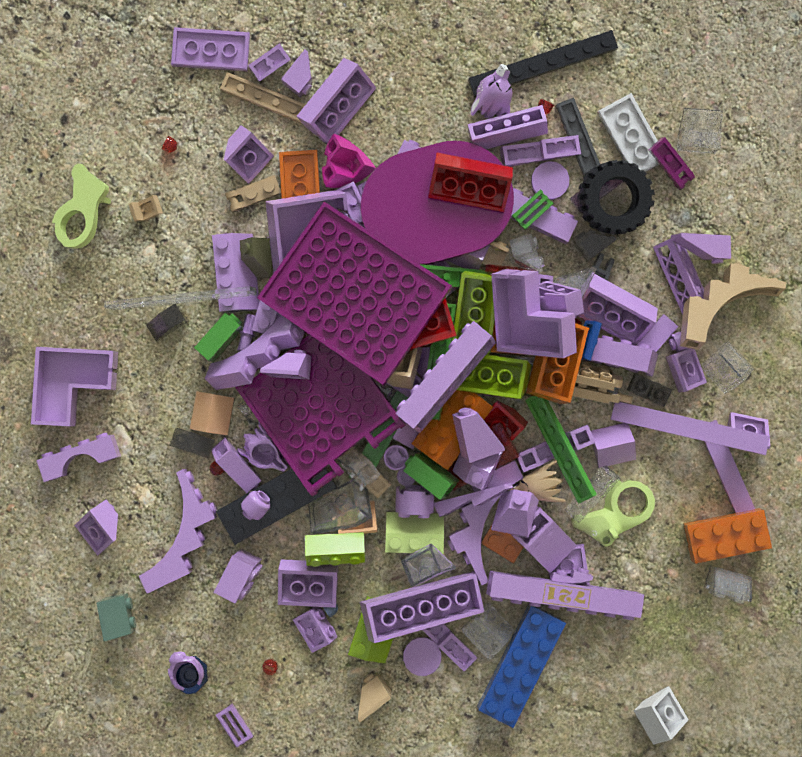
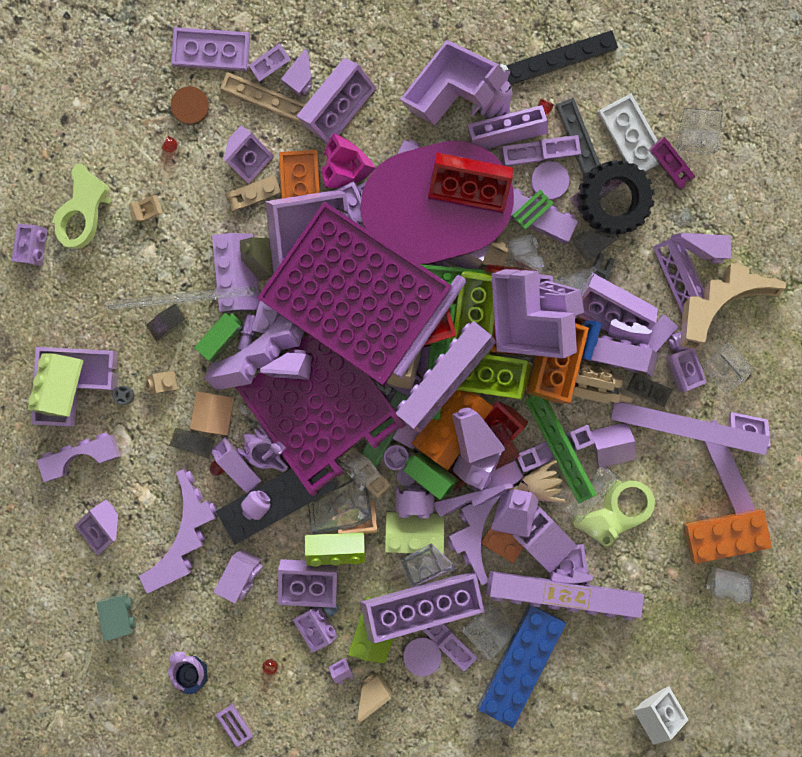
(29, 244): none -> lavender bracket
(55, 385): none -> yellowish green slope
(119, 395): none -> dark grey wheel
(161, 382): none -> tan bracket
(190, 105): none -> dark orange tile
(276, 448): none -> lavender hand
(340, 671): none -> lavender tile
(417, 345): none -> lavender axle
(449, 75): none -> lavender piece
(636, 334): none -> lavender slope

